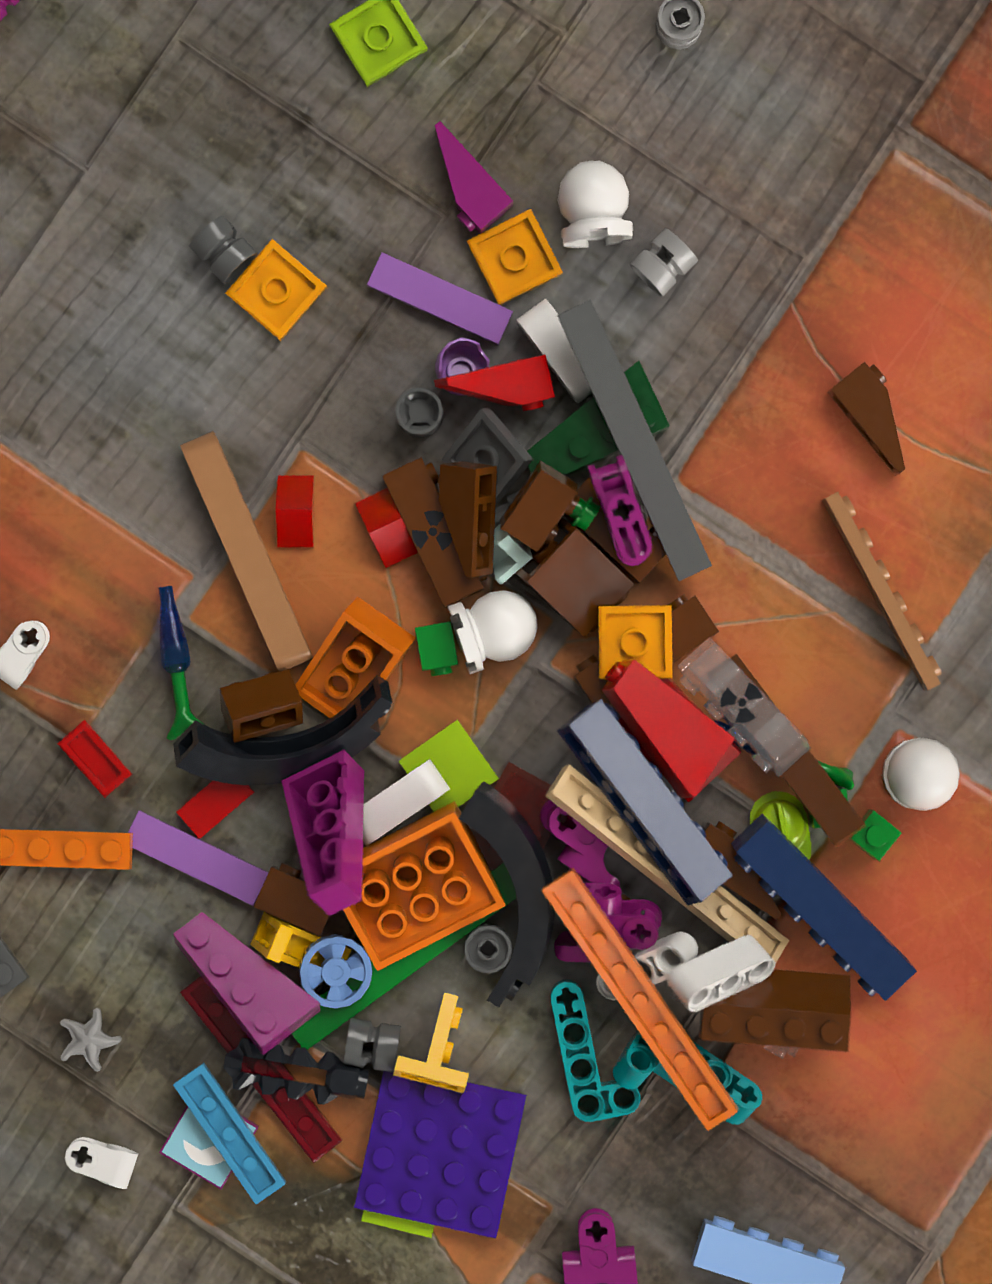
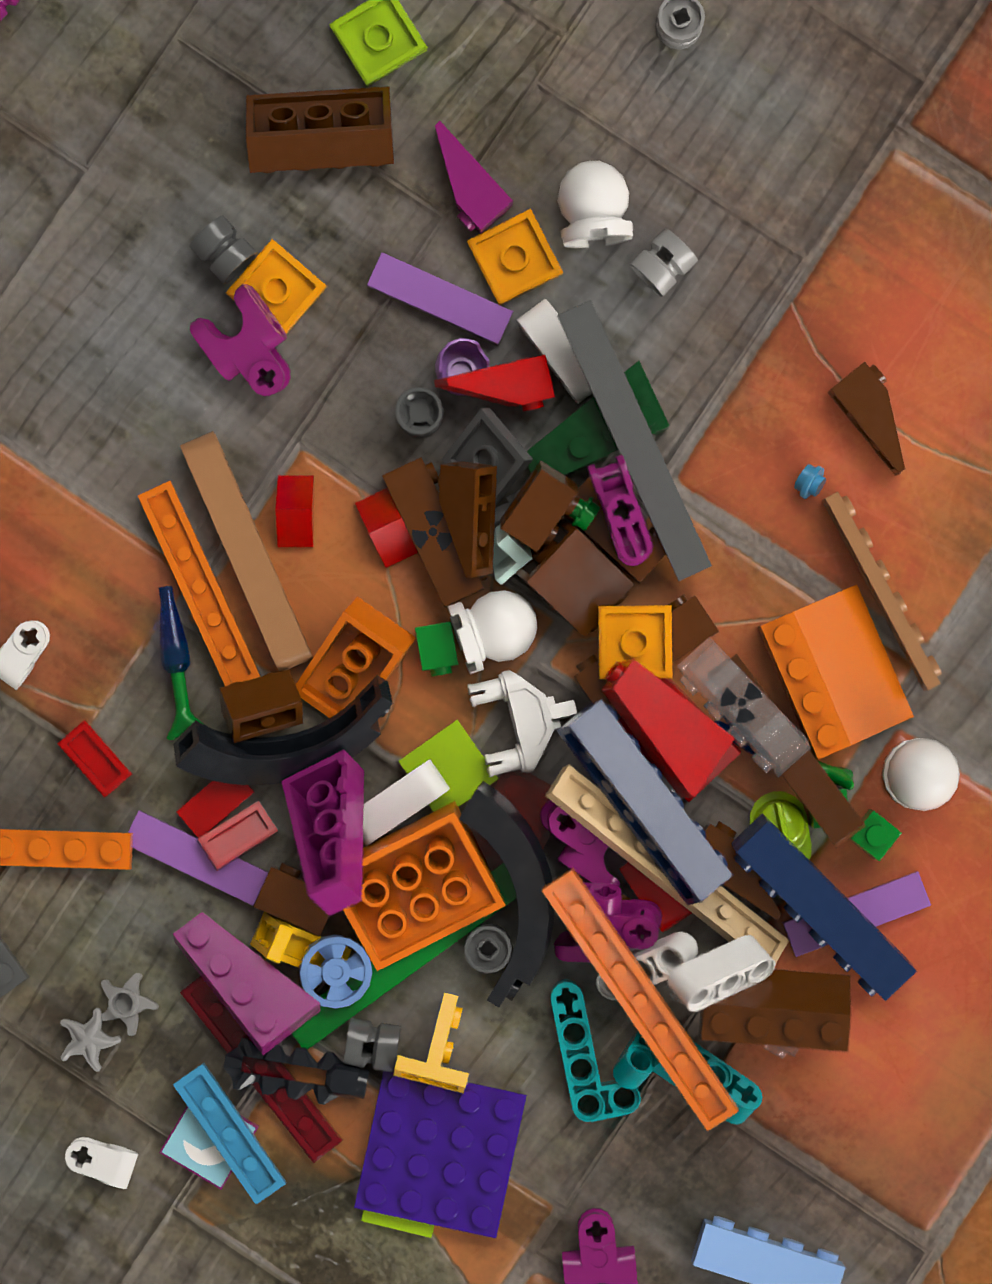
(126, 1002): none -> light grey animal
(198, 584): none -> orange plate
(237, 835): none -> tile
(251, 350): none -> magenta piece
(319, 129): none -> reddish brown slope
(532, 718): none -> white connector
(646, 889): none -> red slope
(810, 481): none -> dark azure plate
(835, 672): none -> orange slope
(877, 904): none -> medium lavender tile

